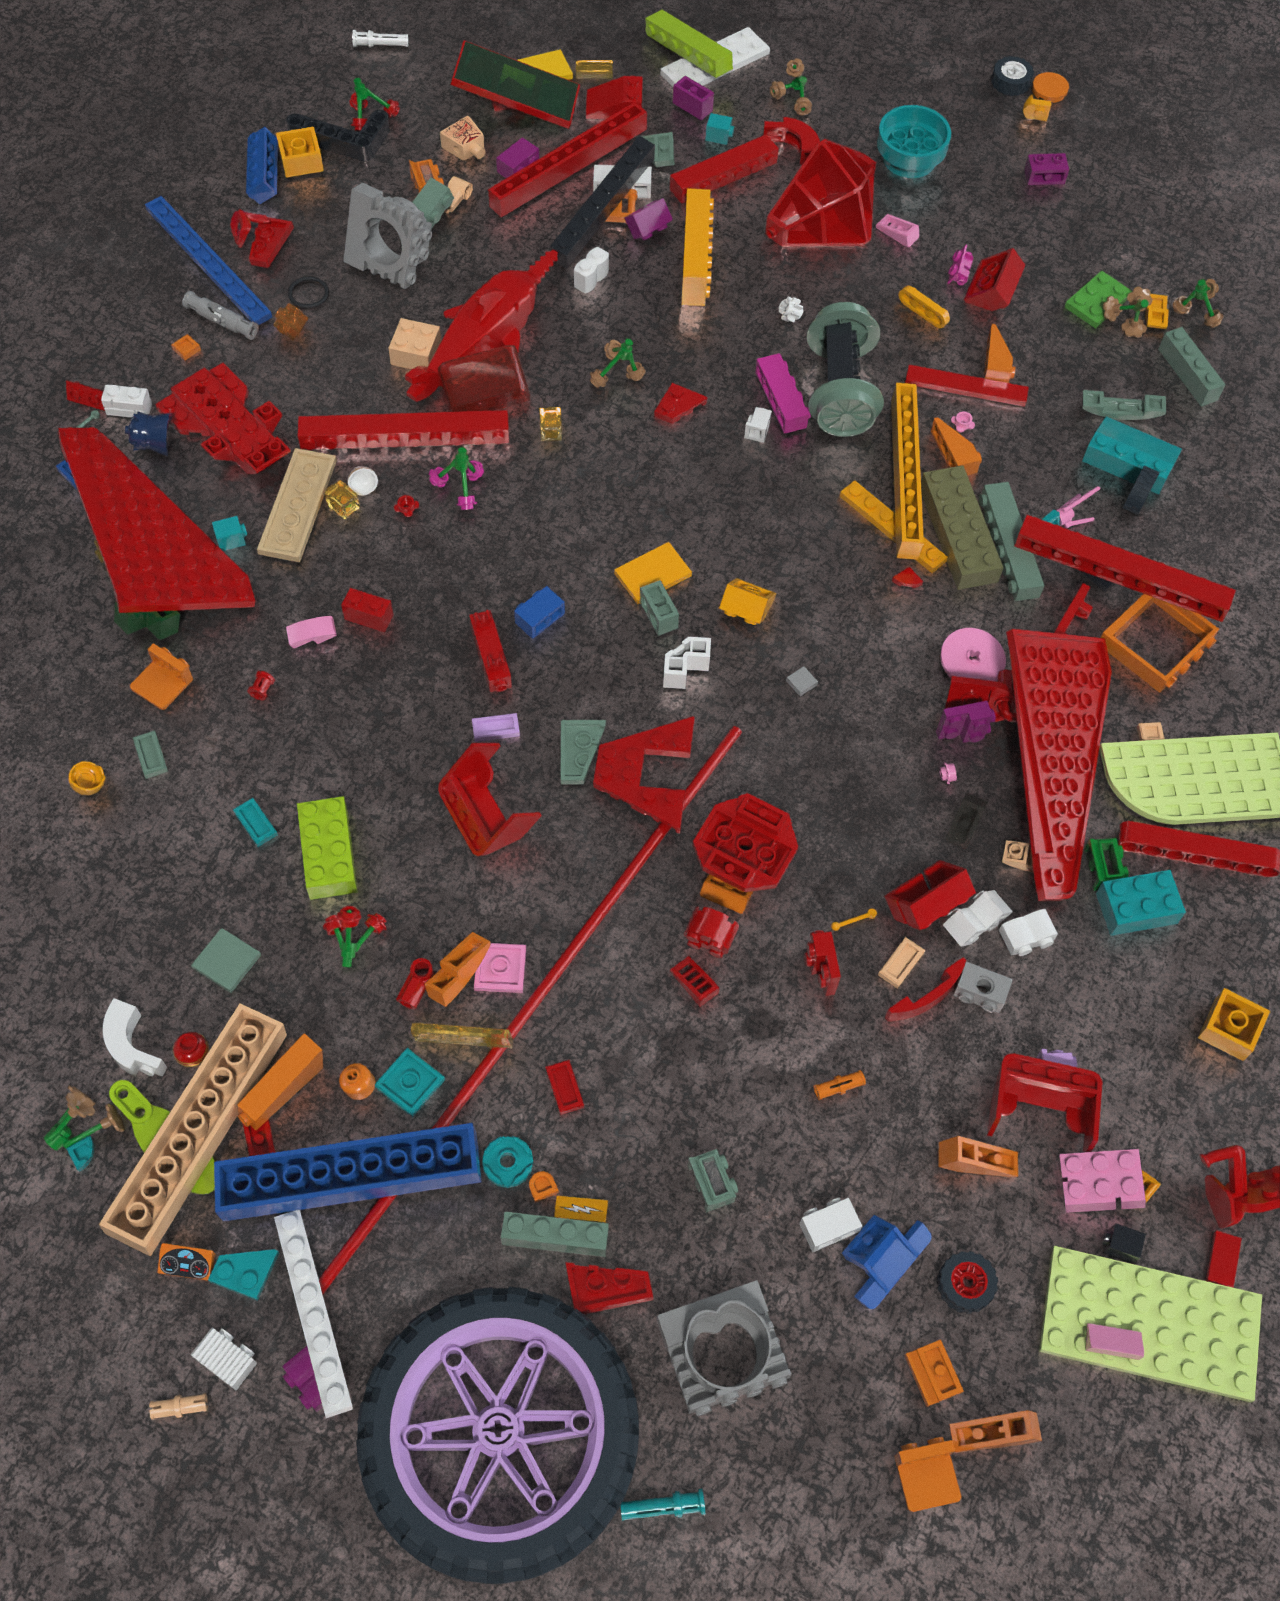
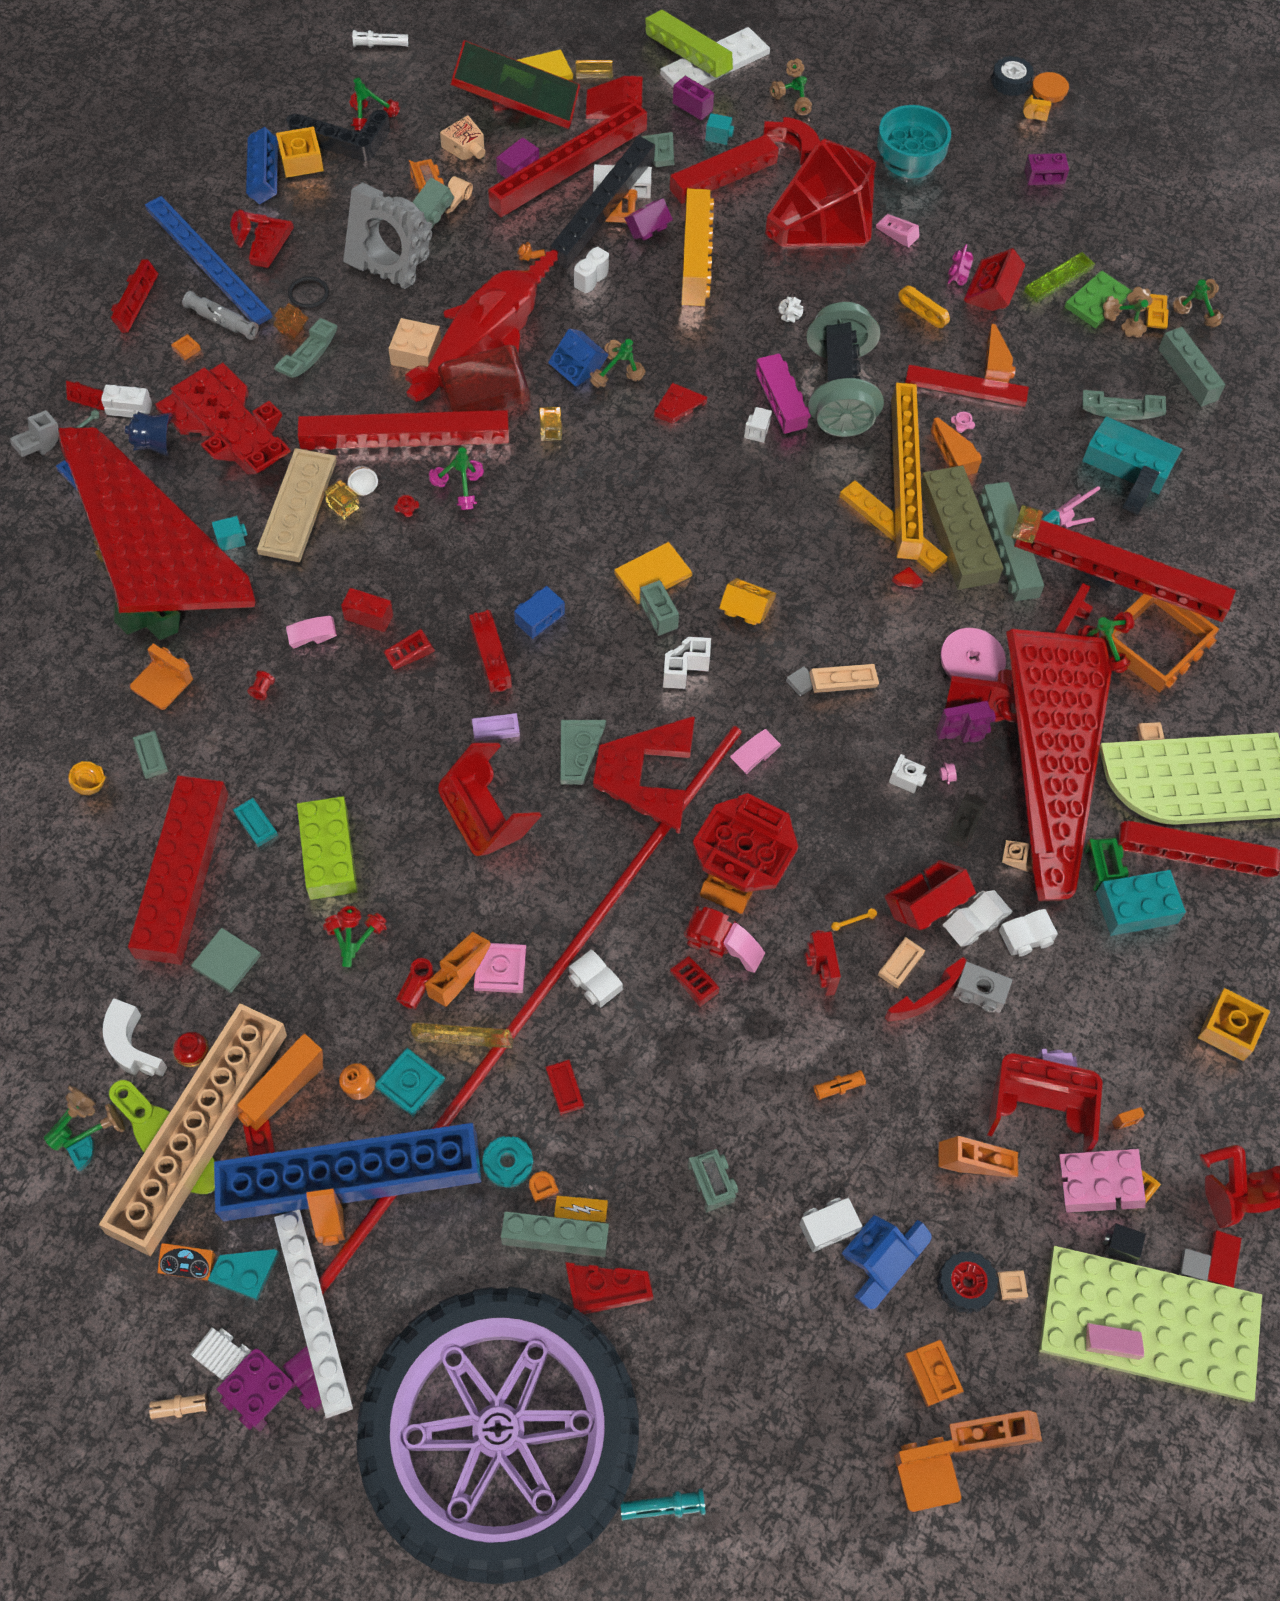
(40, 437): none -> light grey brick
(134, 296): none -> red hinge
(178, 870): none -> red brick
(254, 1389): none -> magenta bracket
(310, 351): none -> sand green slope
(326, 1216): none -> orange slope
(413, 639): none -> red slope
(525, 252): none -> orange plate
(577, 357): none -> blue slope
(595, 978): none -> white brick
(737, 1306): light grey hose -> none
(745, 947): none -> bright pink slope
(755, 750): none -> bright pink slope
(844, 678): none -> light nougat plate
(907, 774): none -> white brick
(1012, 1285): none -> light nougat tile
(1027, 524): none -> clear yellow brick
(1059, 277): none -> clear neon green tile
(1122, 622): none -> plant
(1128, 1118): none -> orange tile
(1195, 1265): none -> light grey tile

